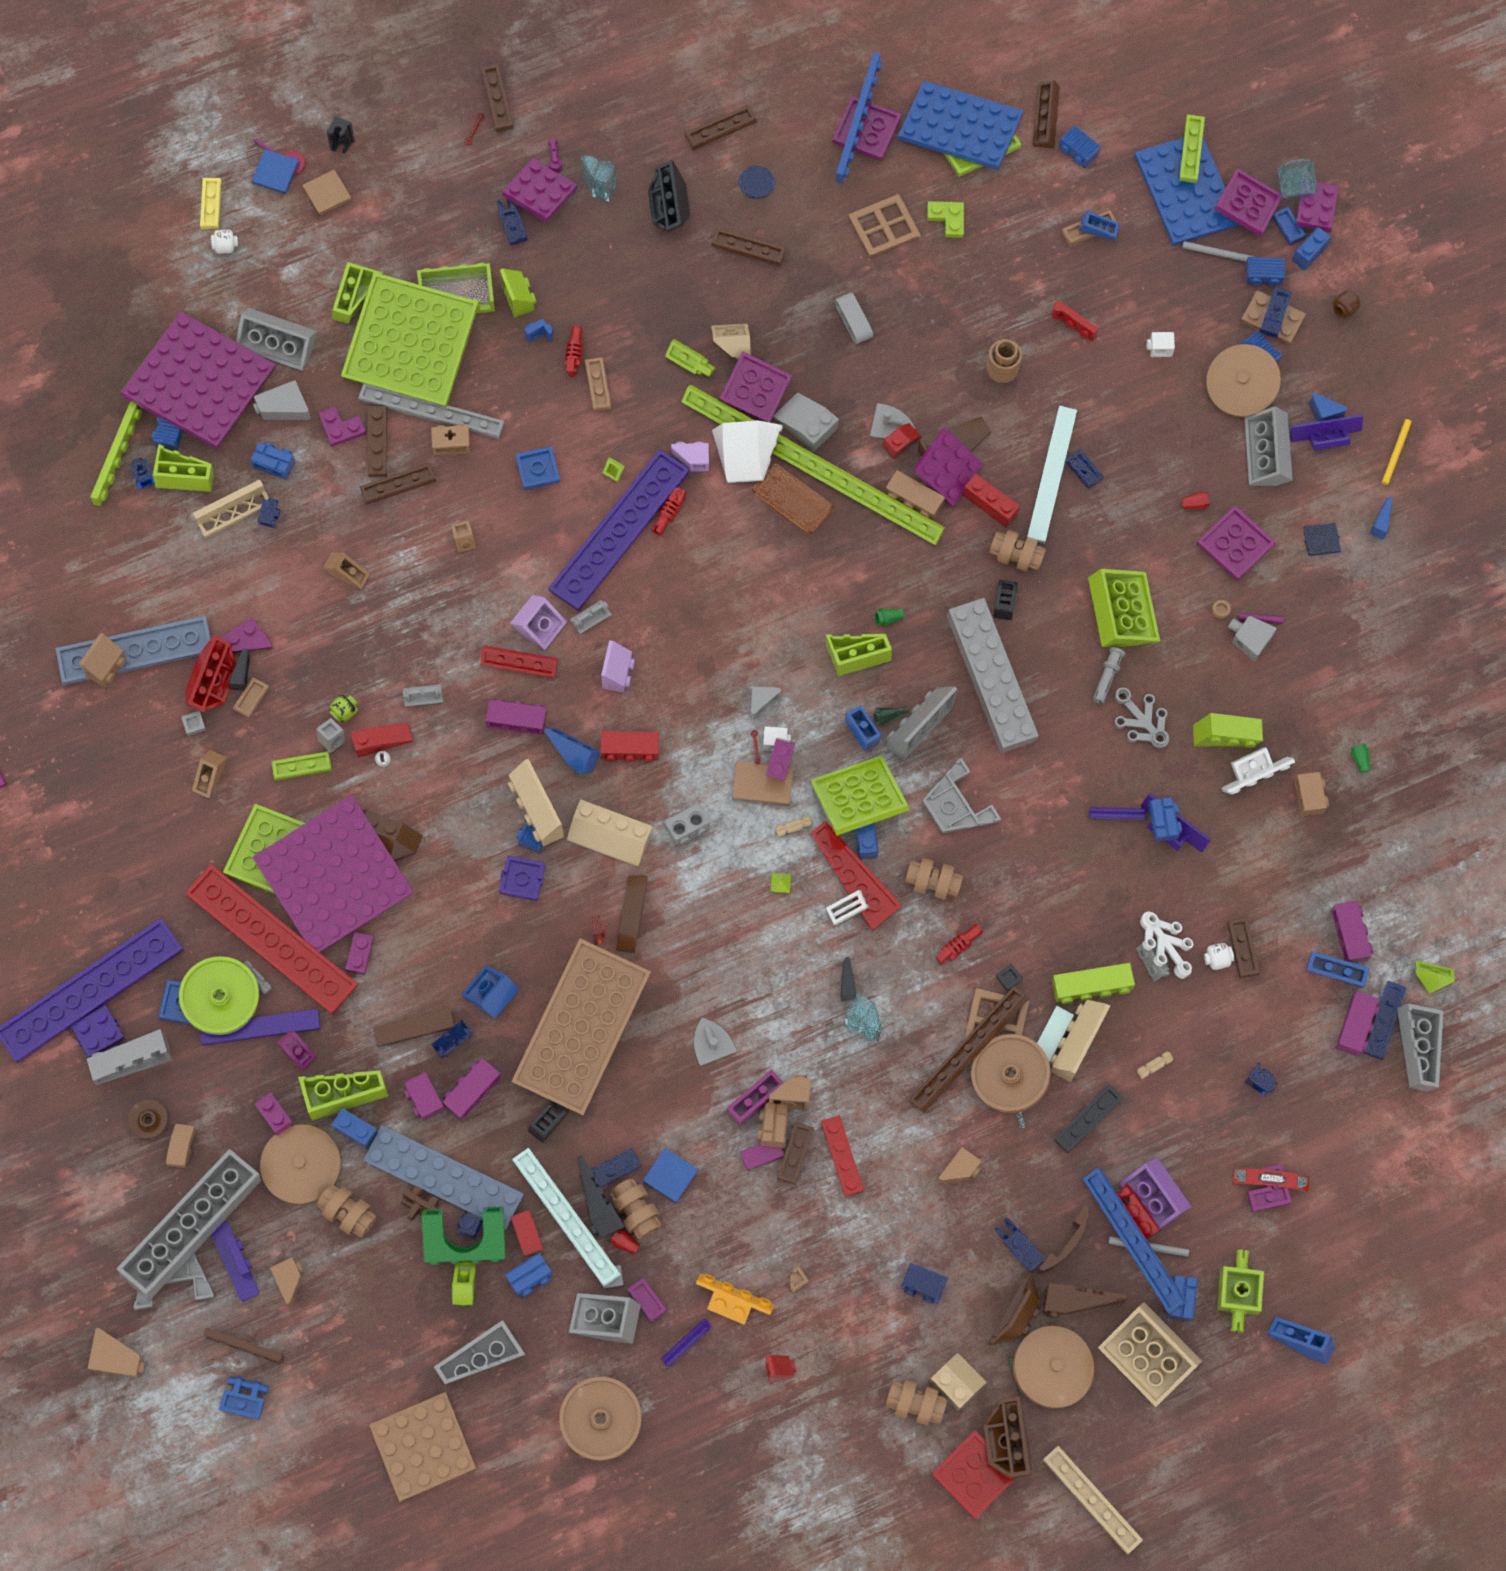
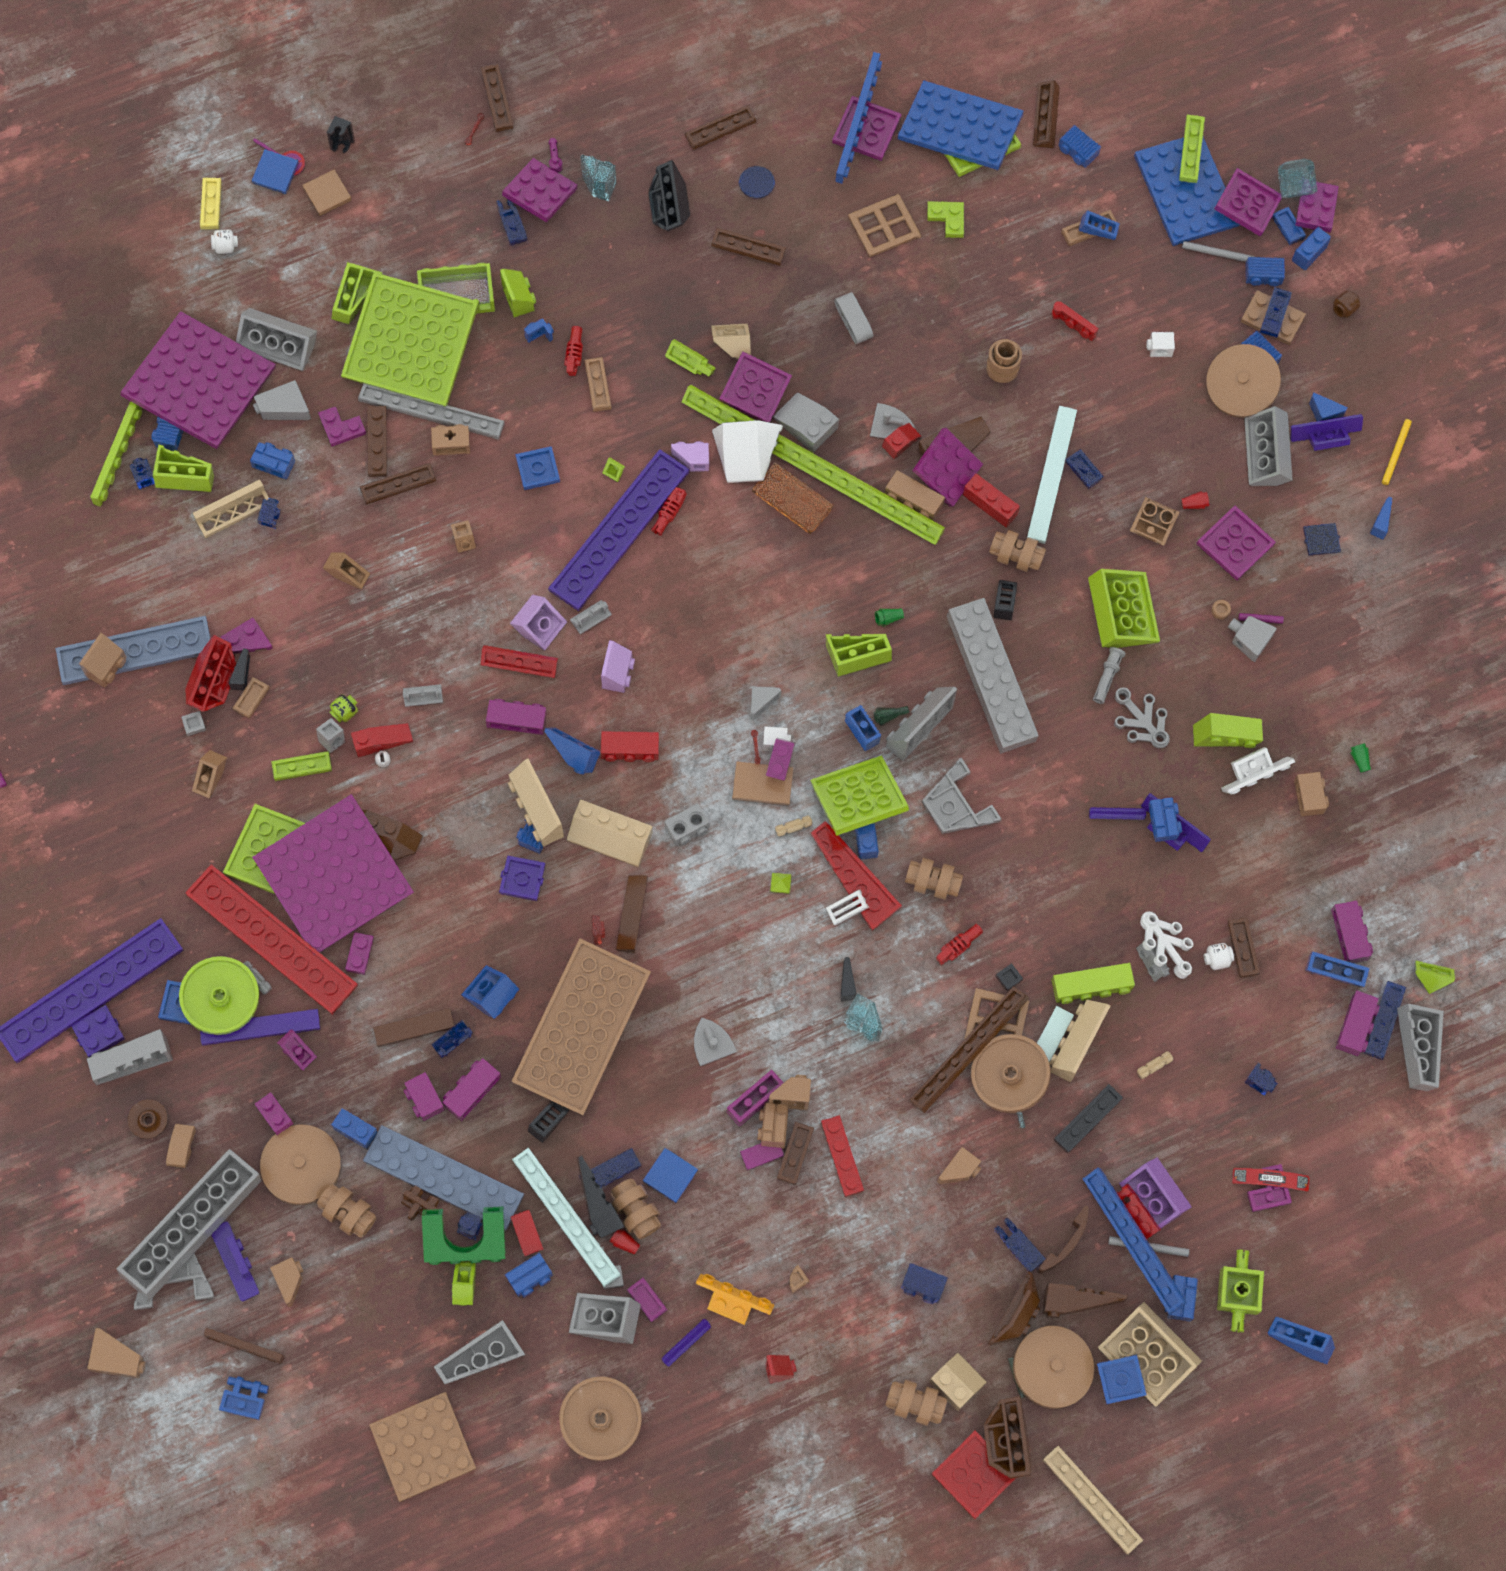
(331, 1093): lime wedge -> none
(1121, 1379): none -> blue plate
(1154, 521): none -> medium nougat slope

